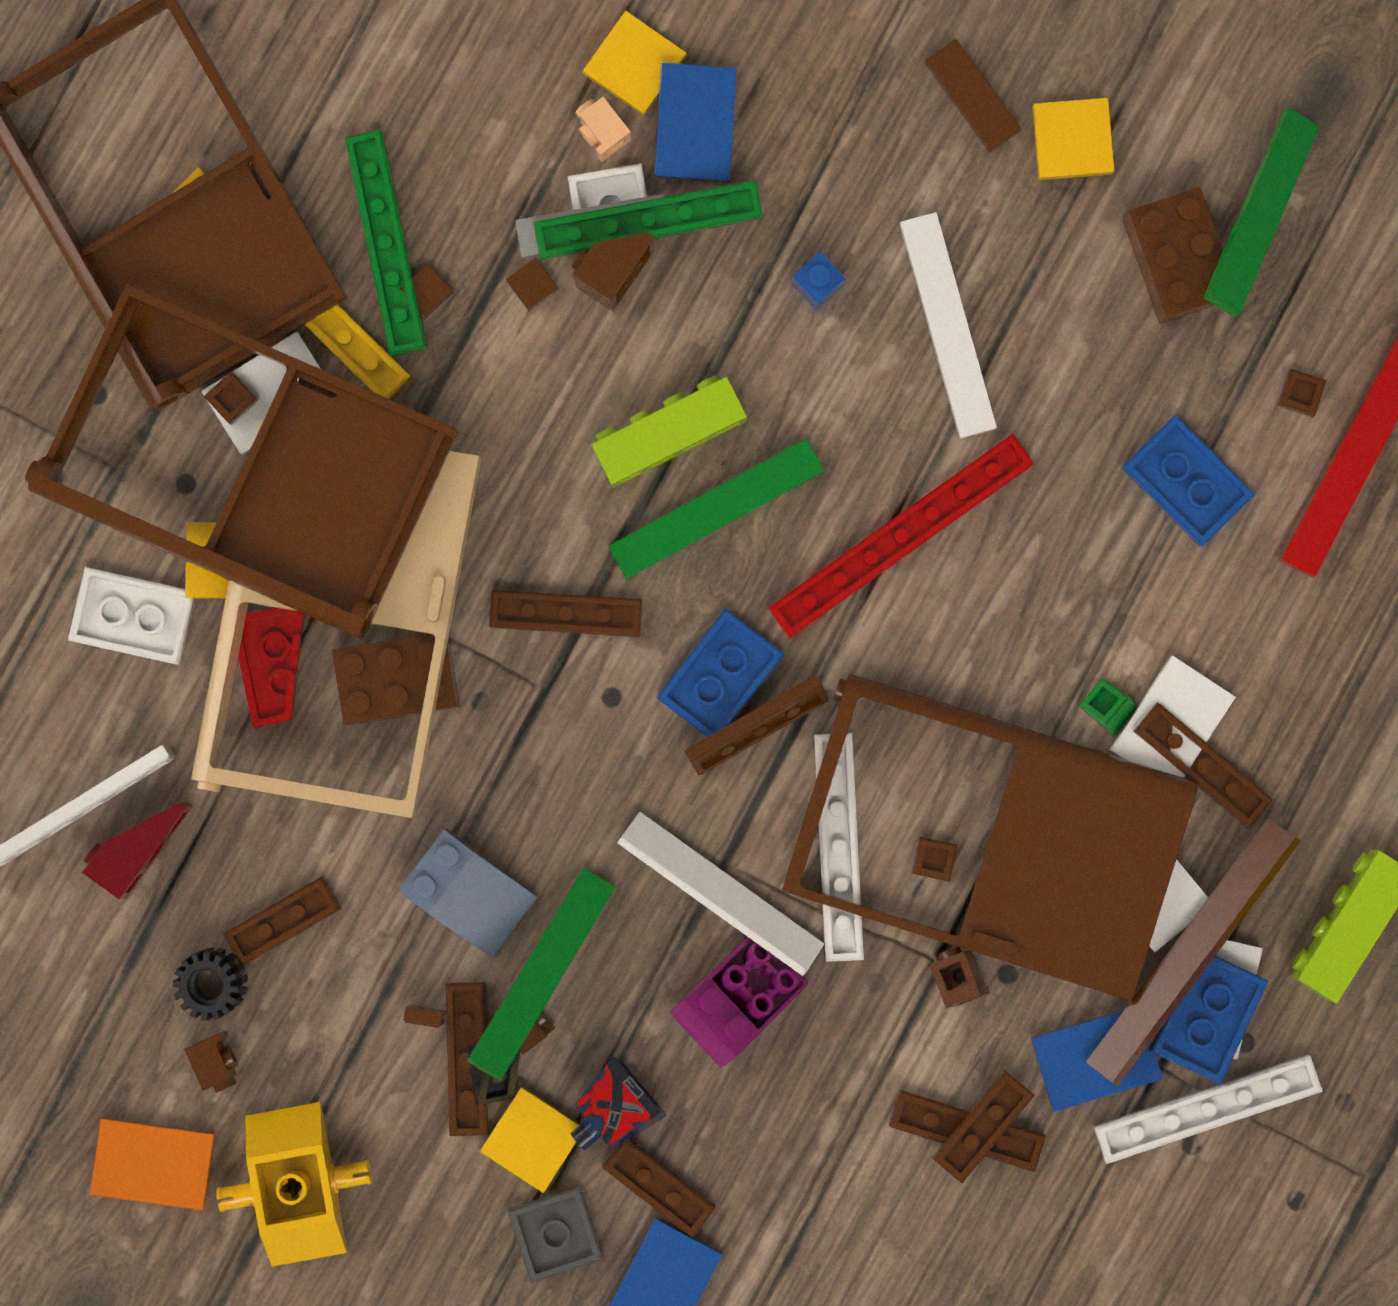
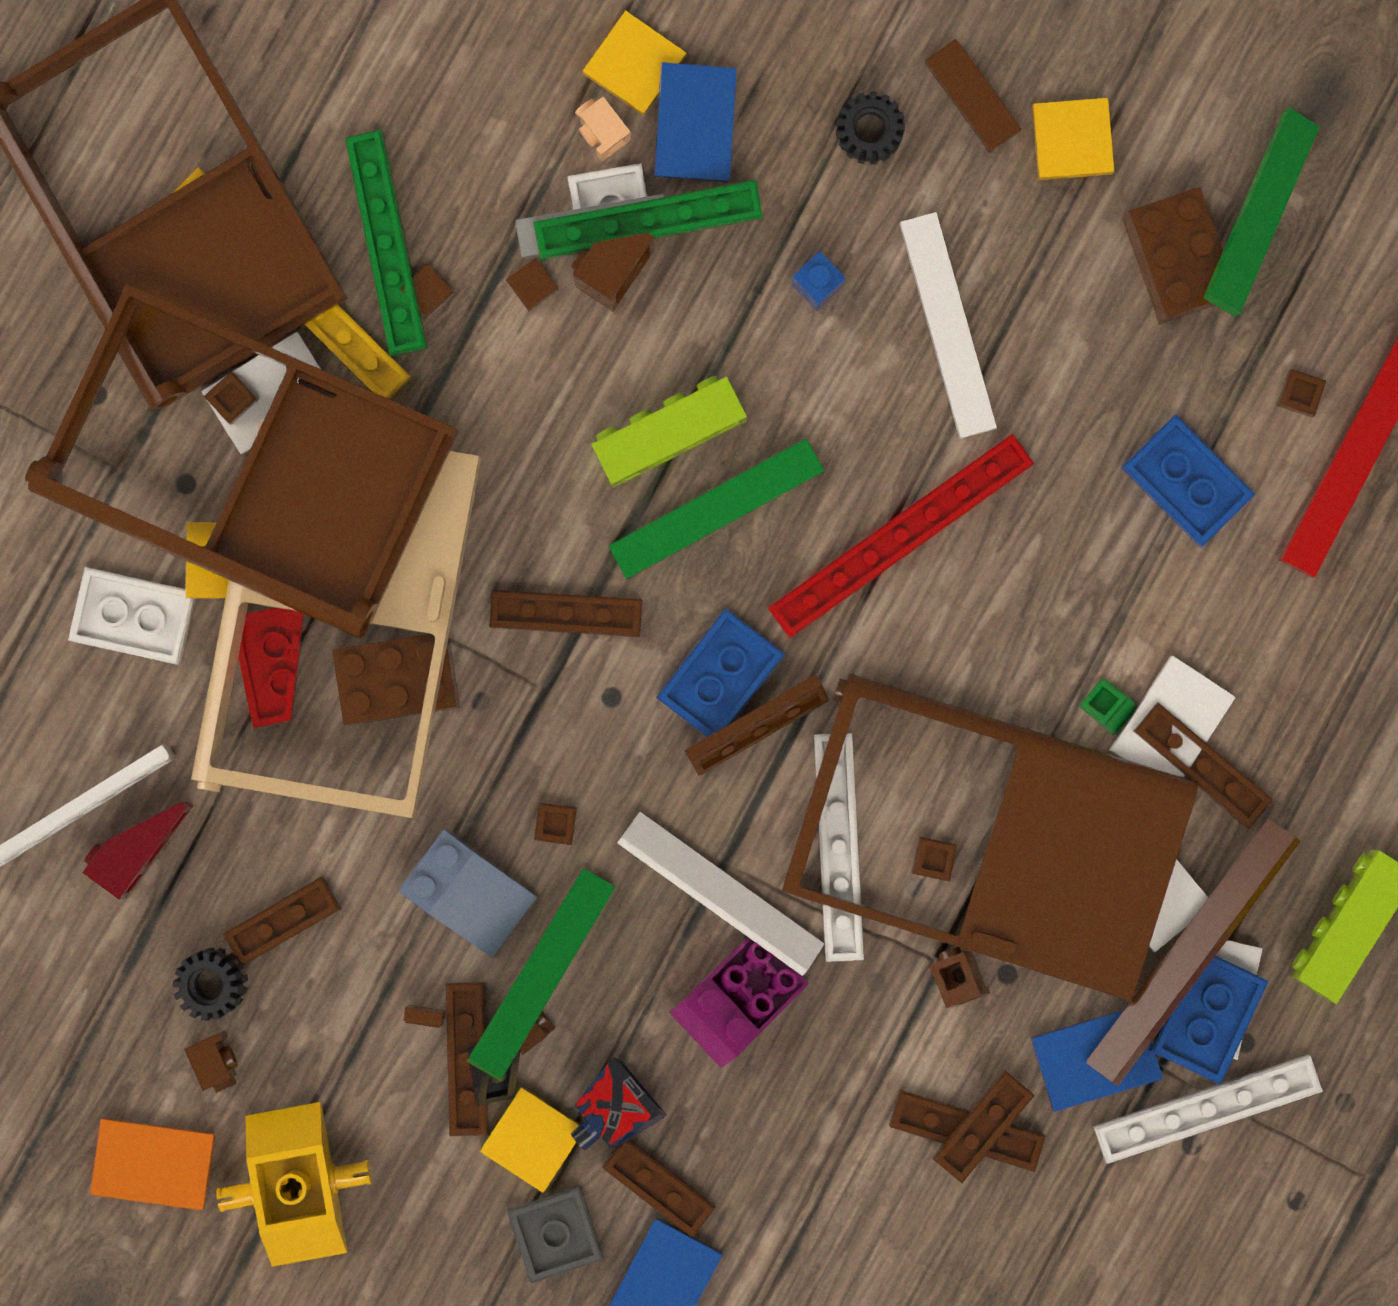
(555, 823): none -> reddish brown tile
(870, 105): none -> black tyre

